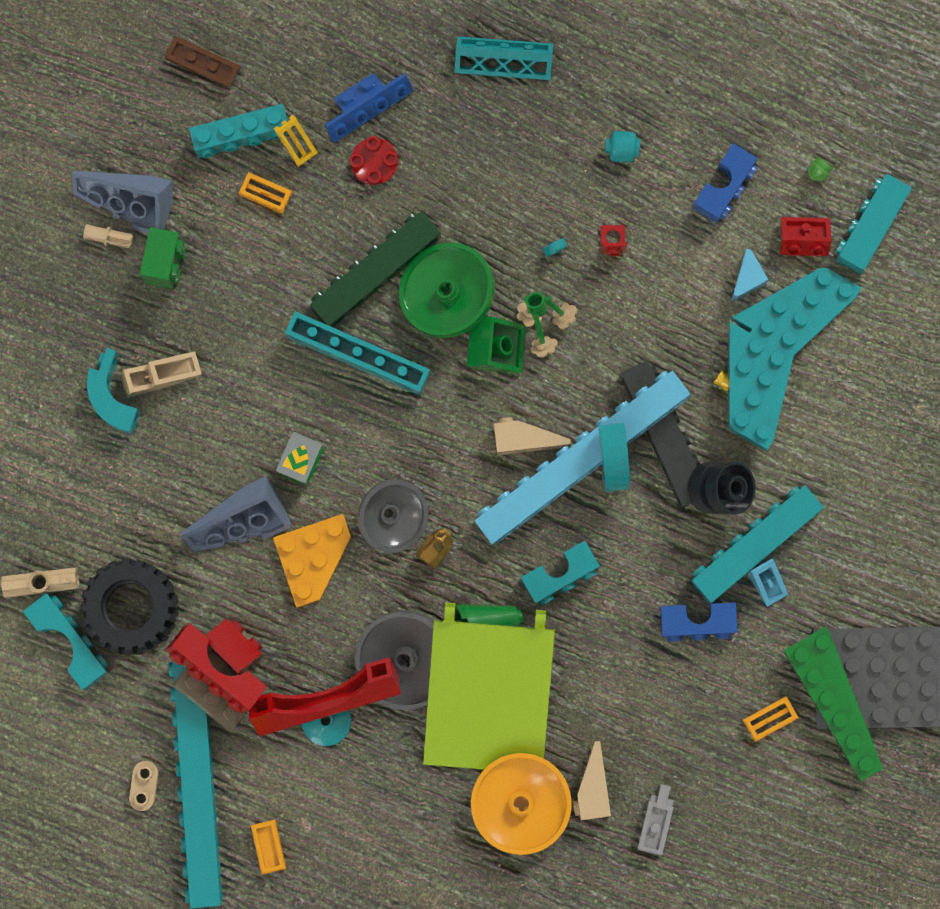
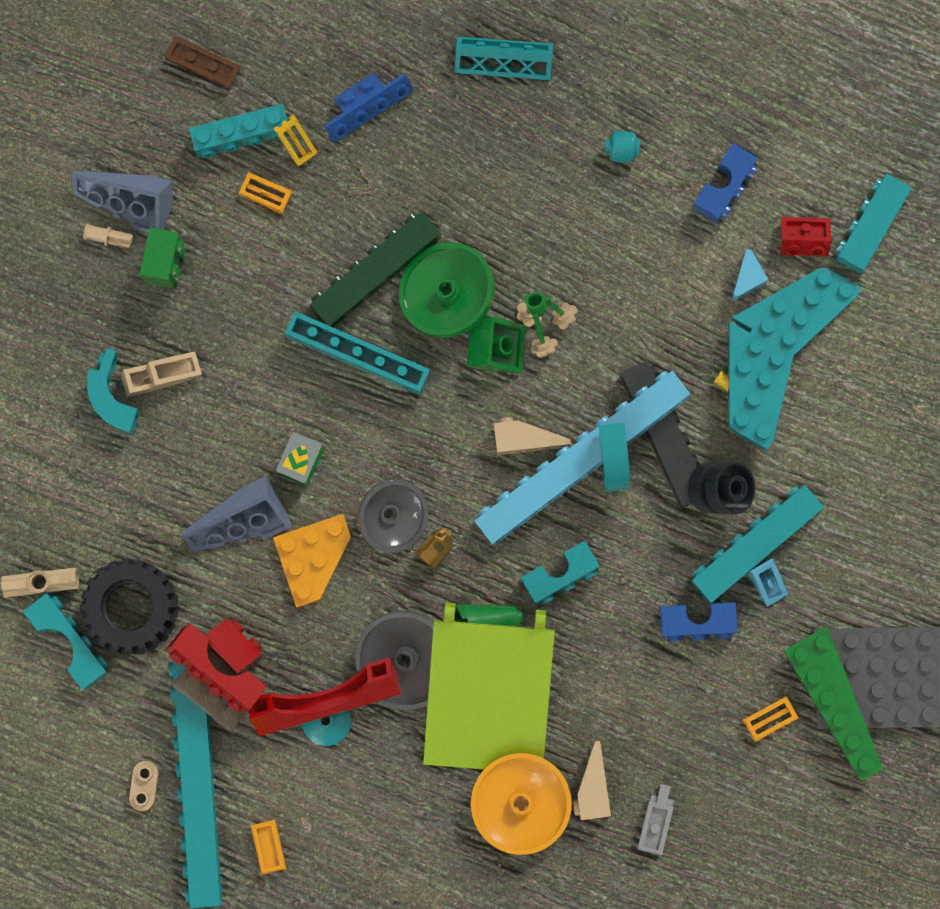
(374, 161): red dish -> none
(555, 247): teal tile -> none
(613, 249): red bracket -> none
(819, 169): bright green plate -> none

